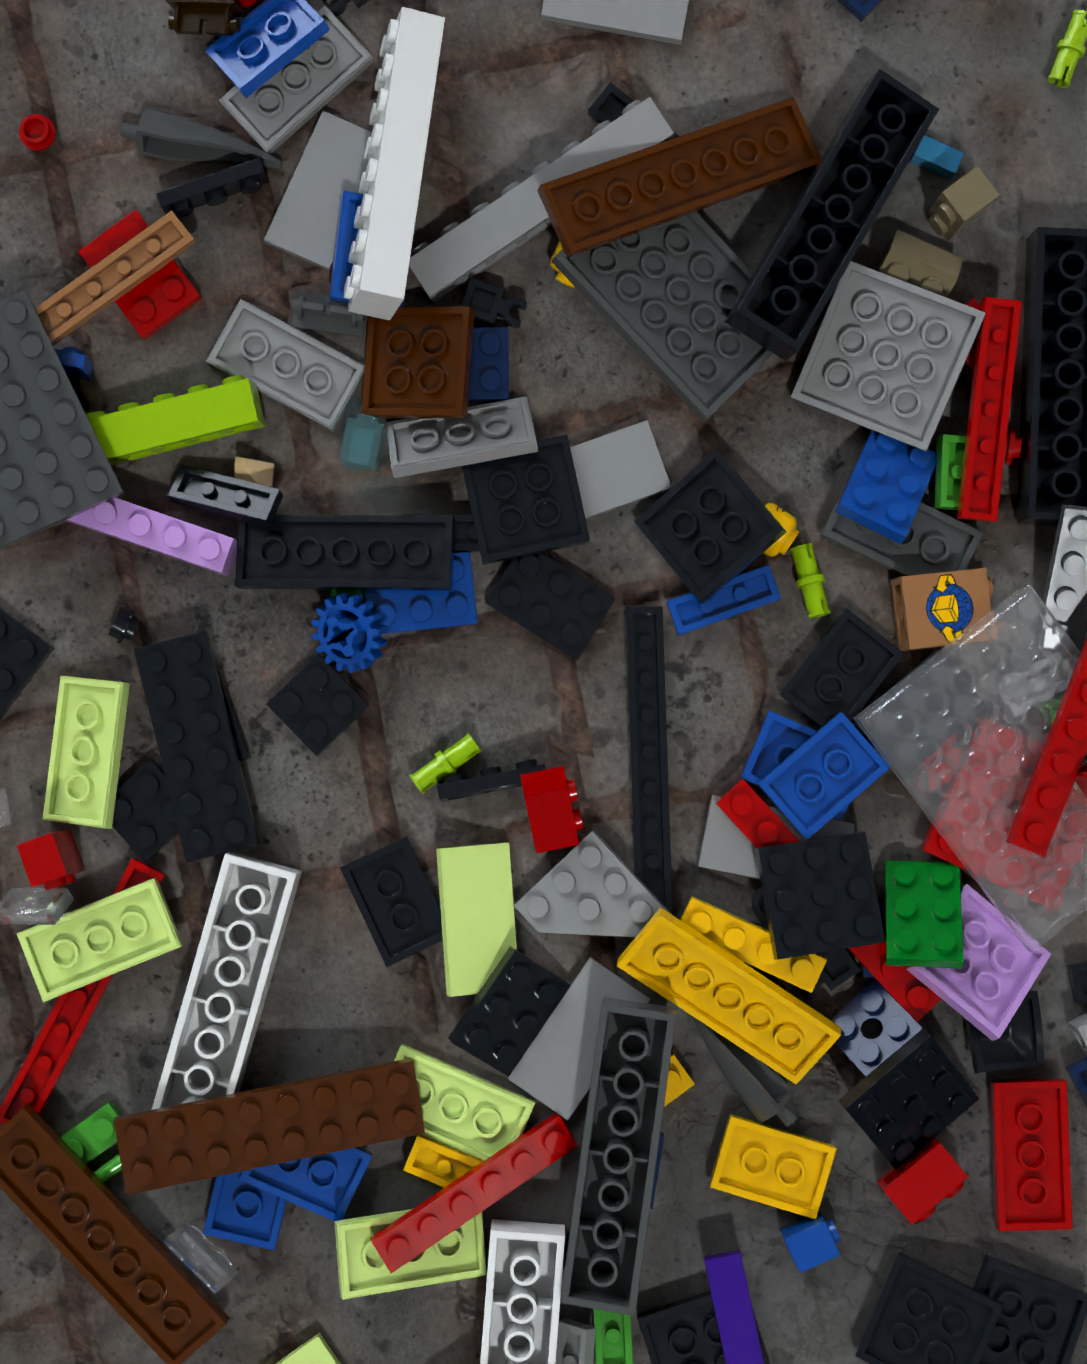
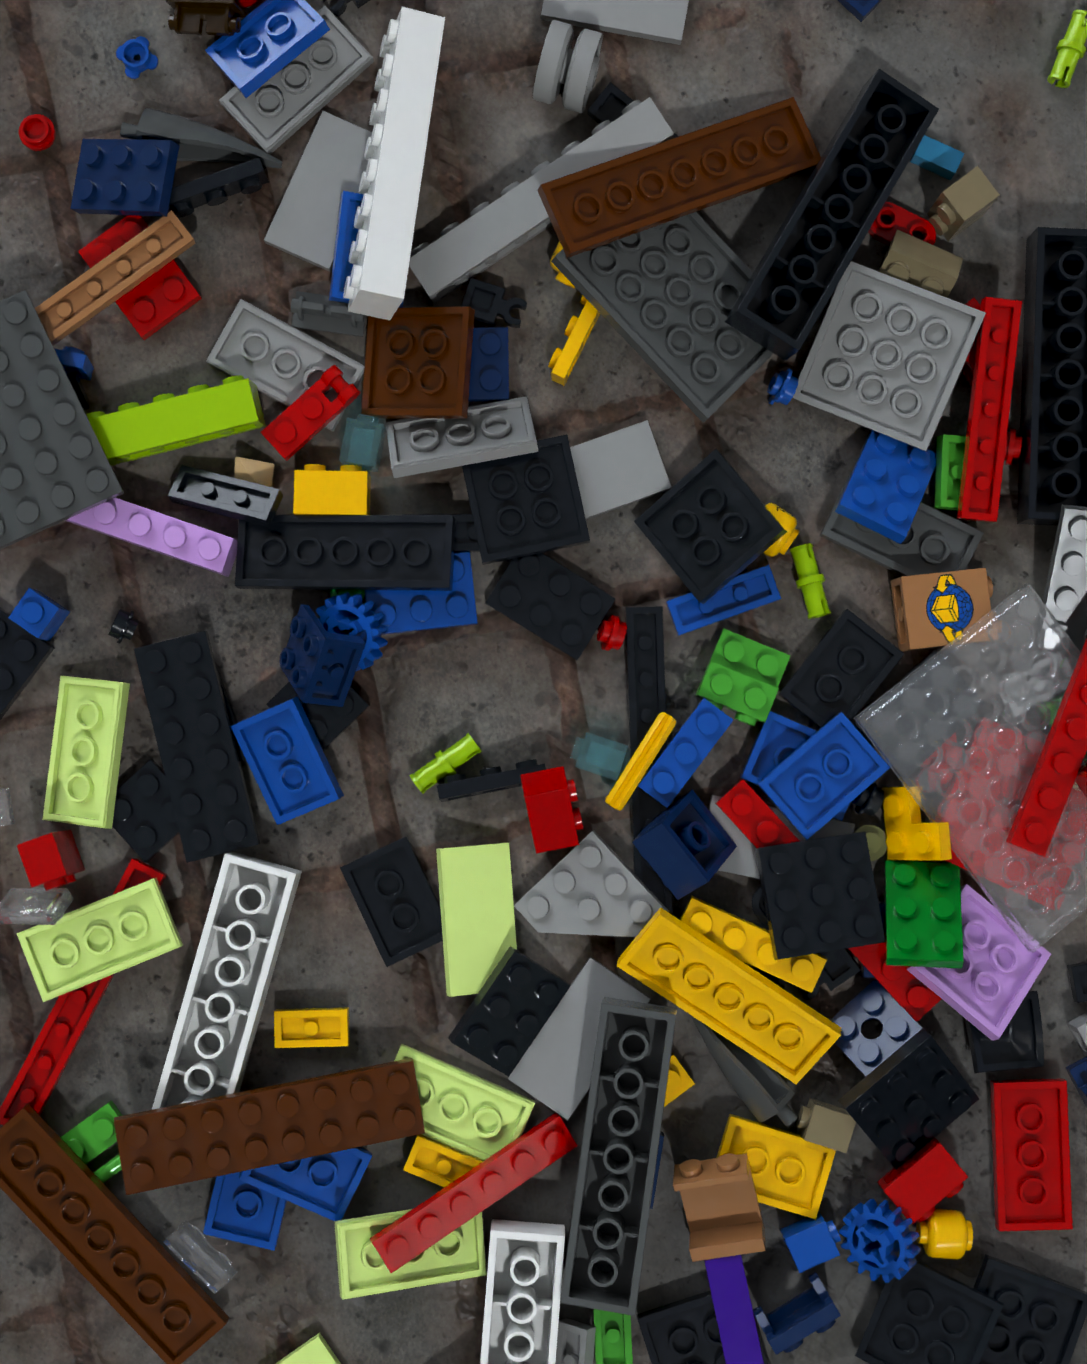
(39, 614): none -> blue brick
(125, 177): none -> dark blue plate
(135, 47): none -> blue plate
(287, 760): none -> blue plate
(310, 413): none -> red plate
(311, 1027): none -> yellow plate
(319, 661): none -> dark blue bracket
(331, 491): none -> yellow brick
(566, 66): none -> light grey wheel
(578, 332): none -> yellow plate
(599, 755): none -> clear light blue brick
(611, 633): none -> red plate
(640, 761): none -> yellow axle
(685, 752): none -> blue plate
(685, 845): none -> dark blue slope
(720, 1206): none -> medium nougat panel
(743, 677): none -> bright green plate
(782, 387): none -> blue plate
(798, 1317): none -> dark blue piece
(825, 1125): none -> dark tan brick
(869, 800): none -> black plate
(876, 840): none -> olive plate
(879, 1240): none -> blue gear
(903, 221): none -> red plate
(907, 835): none -> yellow plate
(945, 1234): none -> yellow head

